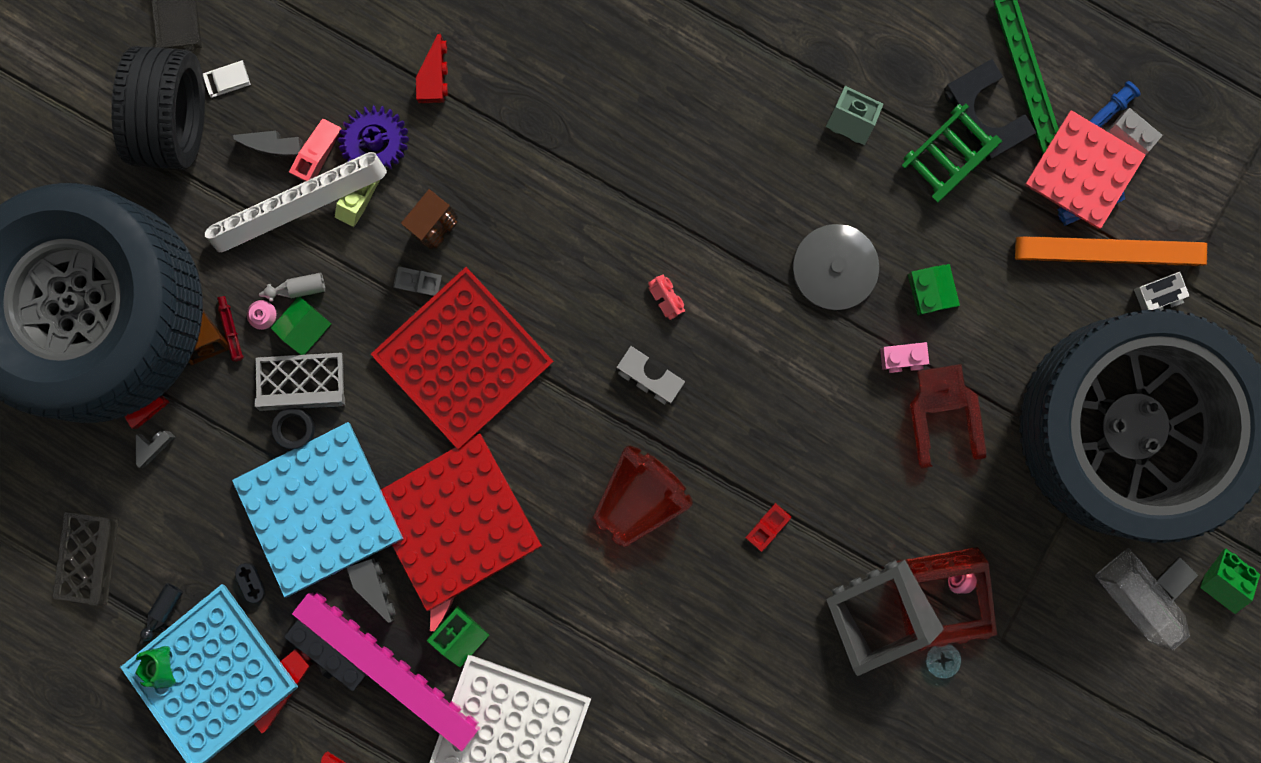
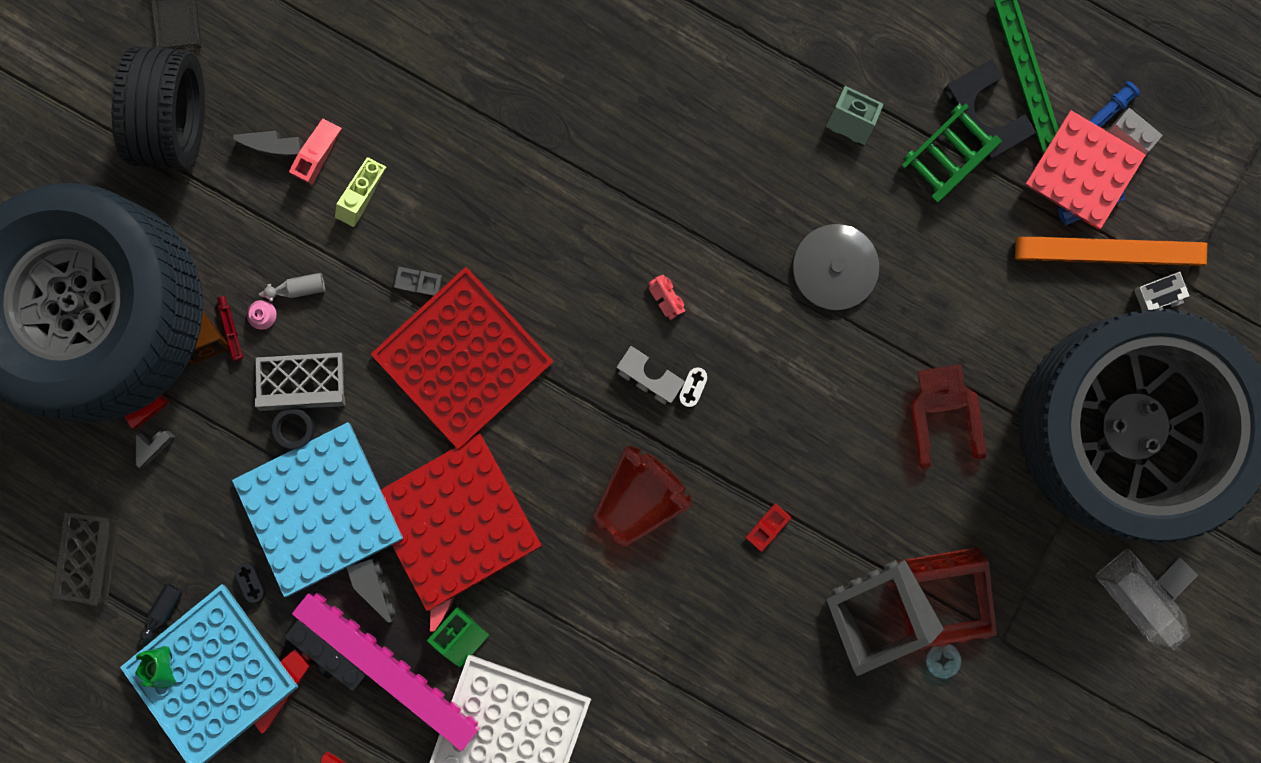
(228, 78): white piece -> none
(296, 202): white beam -> none
(301, 326): green slope -> none
(368, 125): dark purple gear -> none
(430, 78): red slope -> none
(430, 220): reddish brown brick -> none
(688, 385): none -> white beam
(903, 356): bright pink brick -> none
(933, 289): green slope -> none
(962, 584): bright pink cone -> none
(1231, 581): green slope -> none

